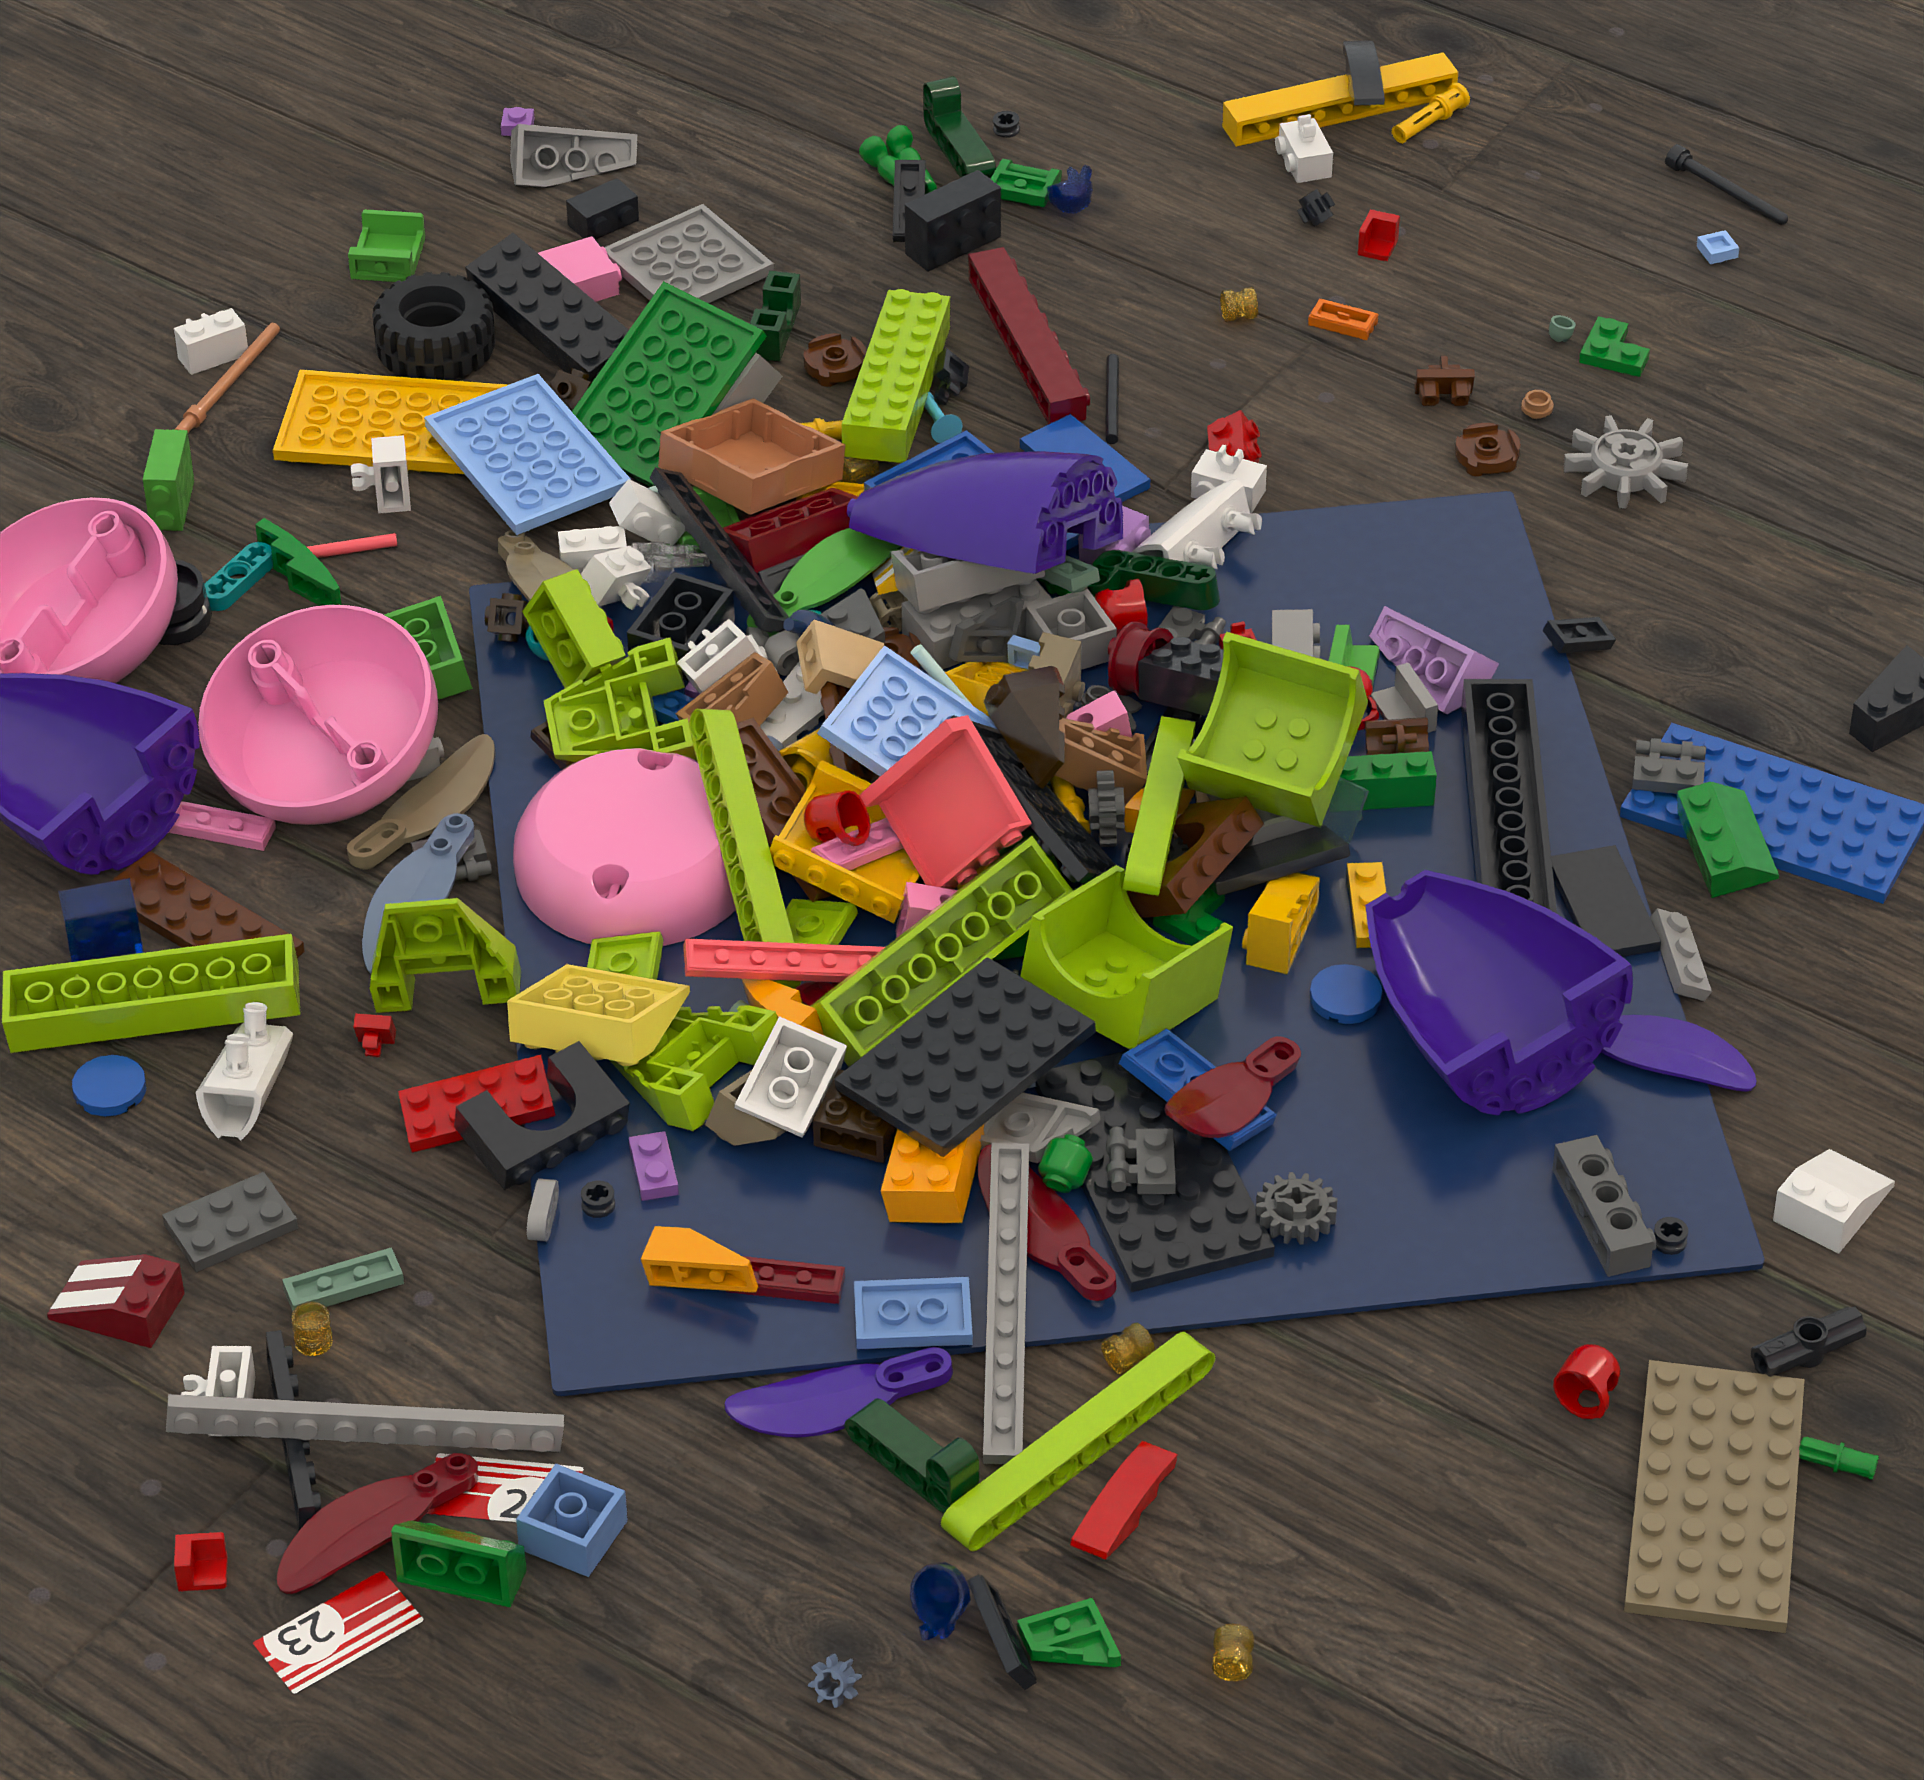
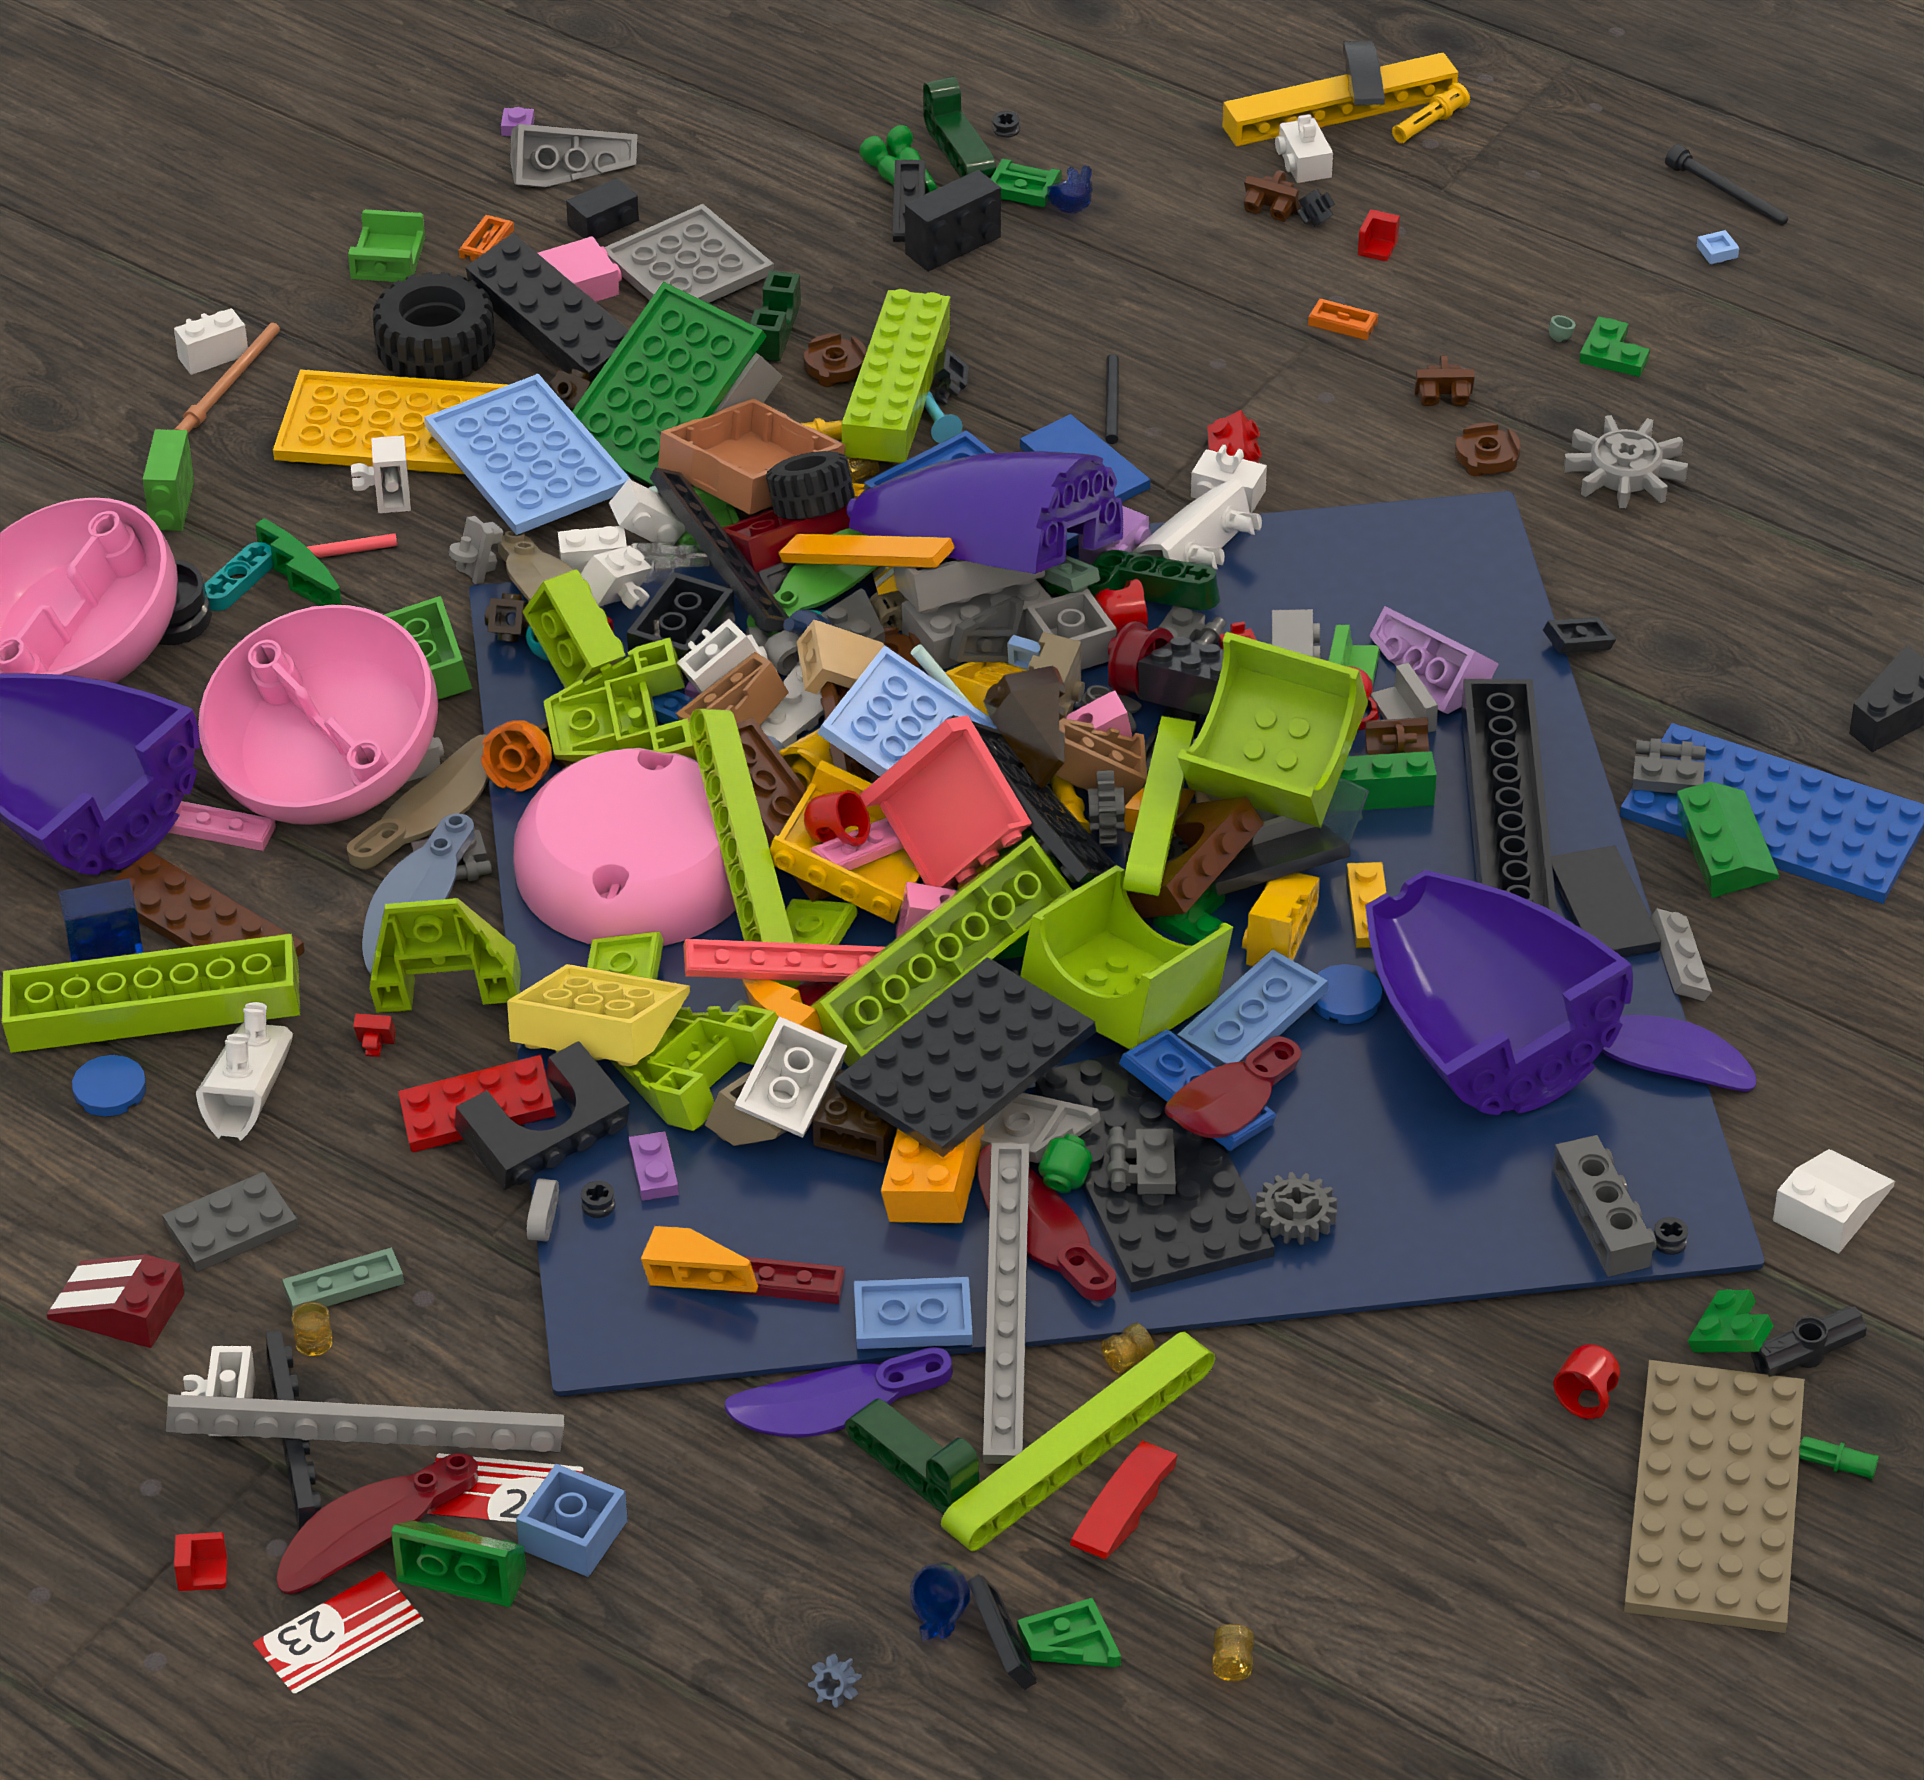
(473, 551): none -> light grey hips
(500, 230): none -> orange tile
(516, 755): none -> orange cylinder
(810, 485): none -> black tyre
(867, 550): none -> light orange tile
(1027, 335): dark red brick -> none
(1239, 304): clear yellow wheel -> none
(1254, 1009): none -> medium blue plate
(1271, 192): none -> reddish brown hips
(1537, 404): medium nougat plate -> none
(1729, 1326): none -> green plate

